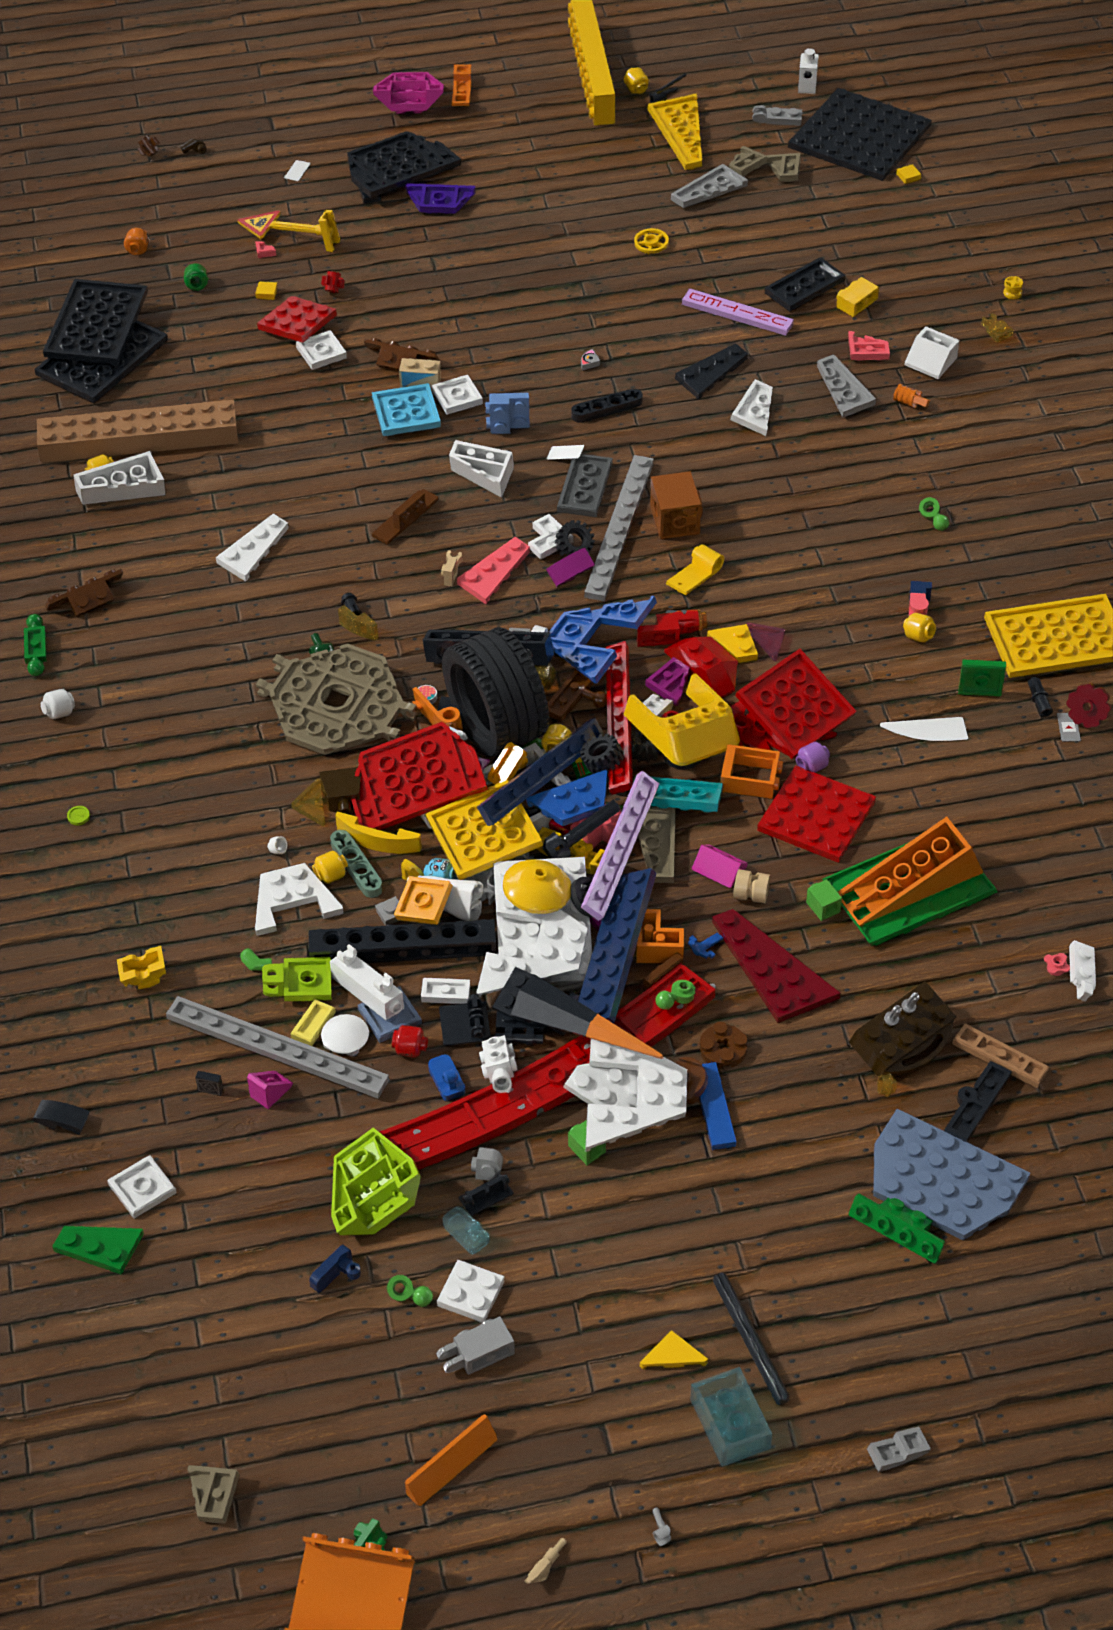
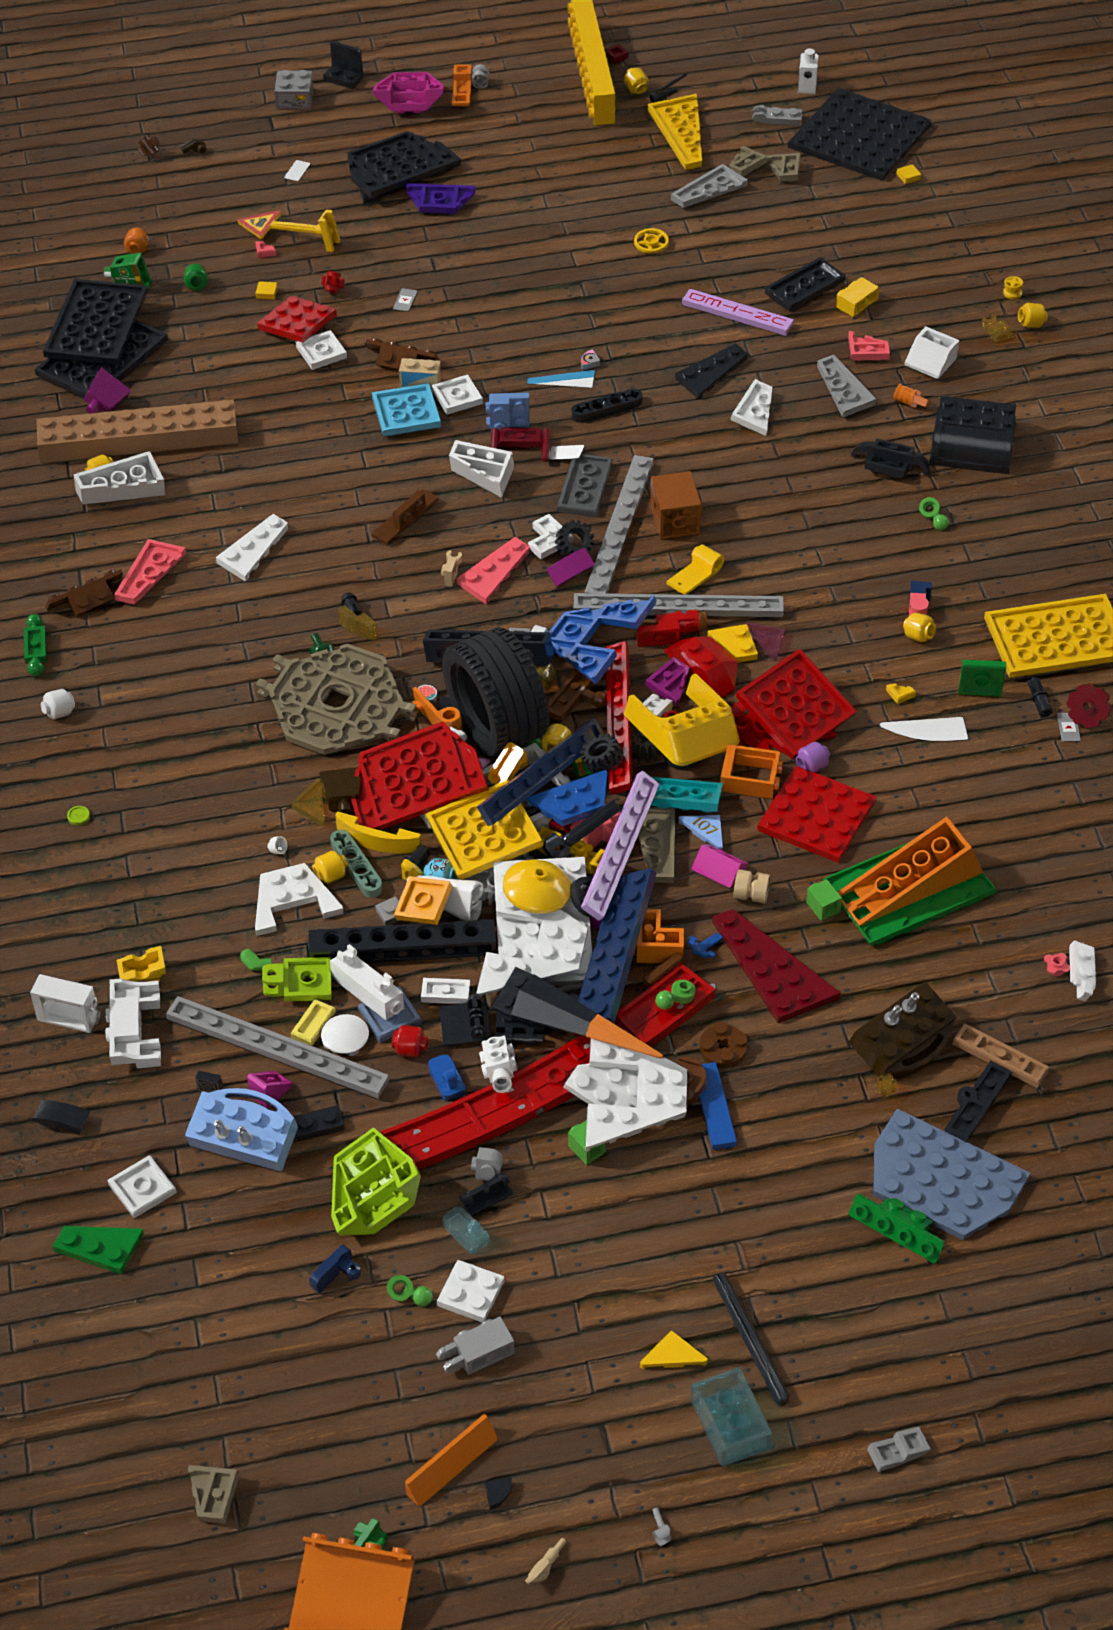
(49, 1011): none -> white window
(105, 393): none -> magenta torso
(124, 1016): none -> white bracket
(129, 270): none -> green torso
(148, 568): none -> coral wing
(242, 1127): none -> light blue piece
(294, 89): none -> light grey brick
(319, 1123): none -> black plate
(346, 65): none -> black bracket
(405, 299): none -> light grey sticker
(418, 855): none -> black pin
(480, 76): none -> light grey wheel
(498, 1491): none -> black tile
(522, 438): none -> dark red plate
(575, 379): none -> sticker
(616, 53): none -> dark red plate
(704, 827): none -> light blue tile
(711, 604): none -> light grey plate
(891, 458): none -> black plate
(900, 693): none -> yellow tile
(973, 435): none -> black container
(1032, 315): none -> yellow head

